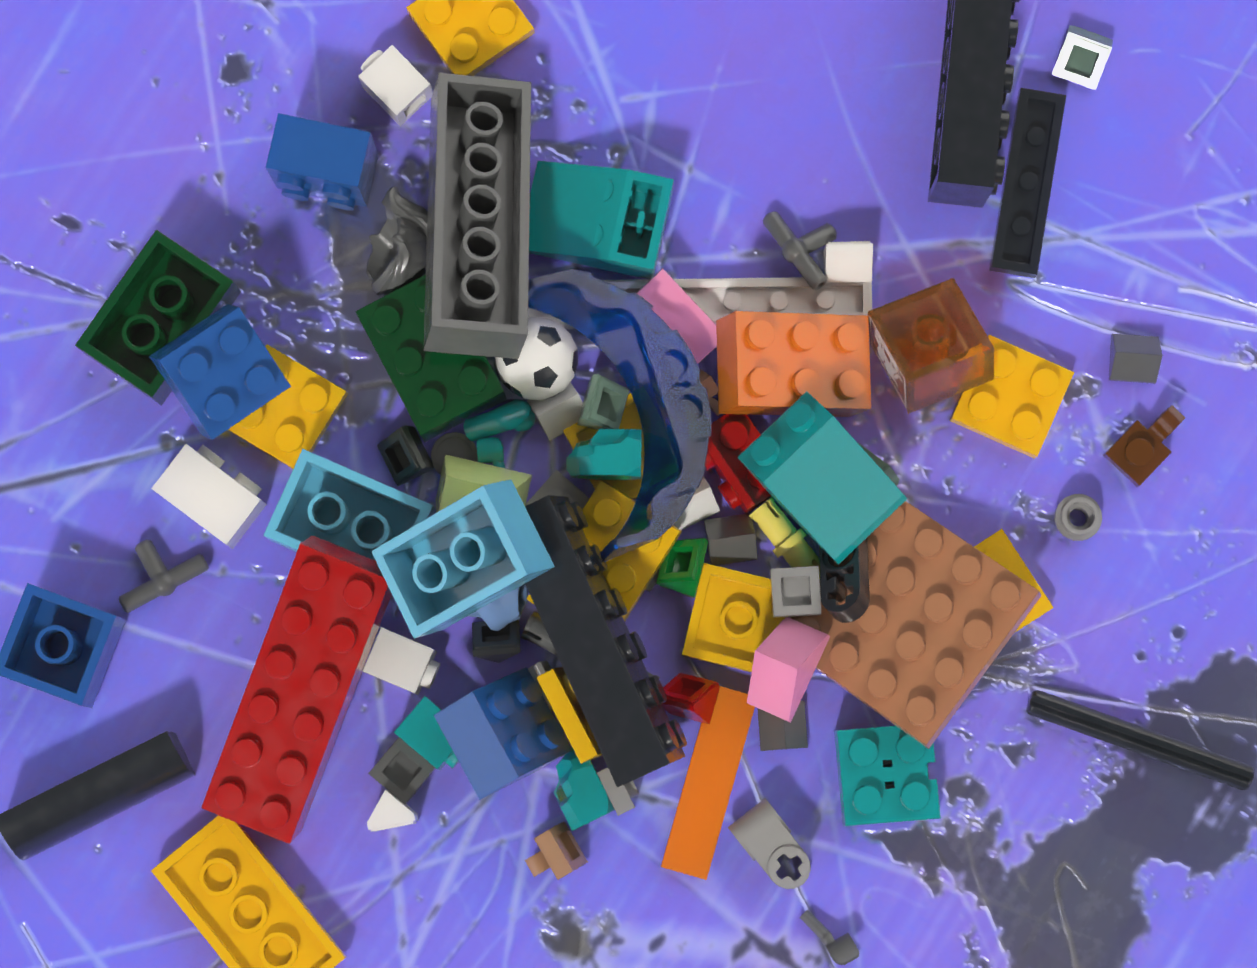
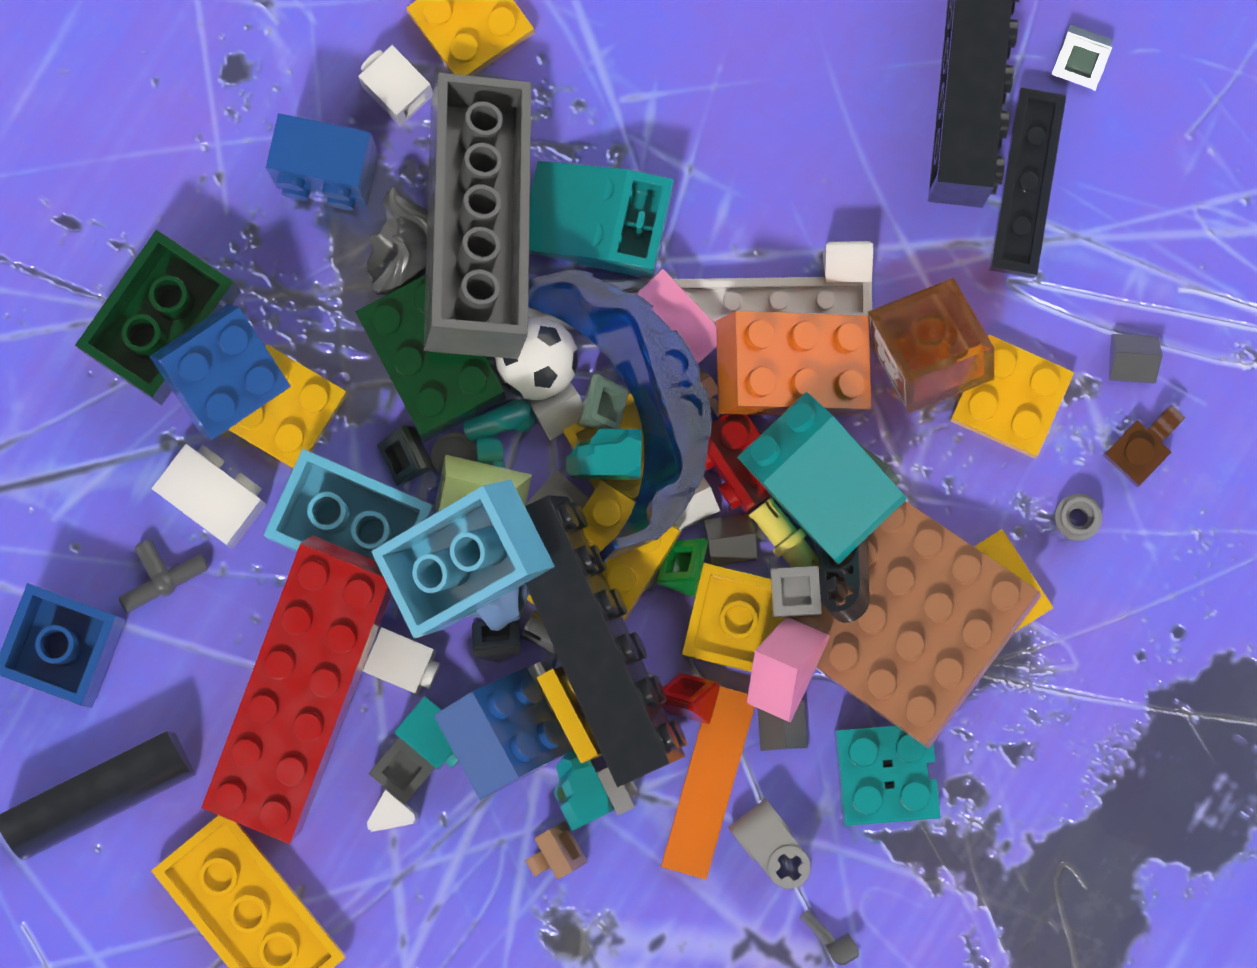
(797, 249): dark grey piece -> none
(1140, 740): black axle -> none

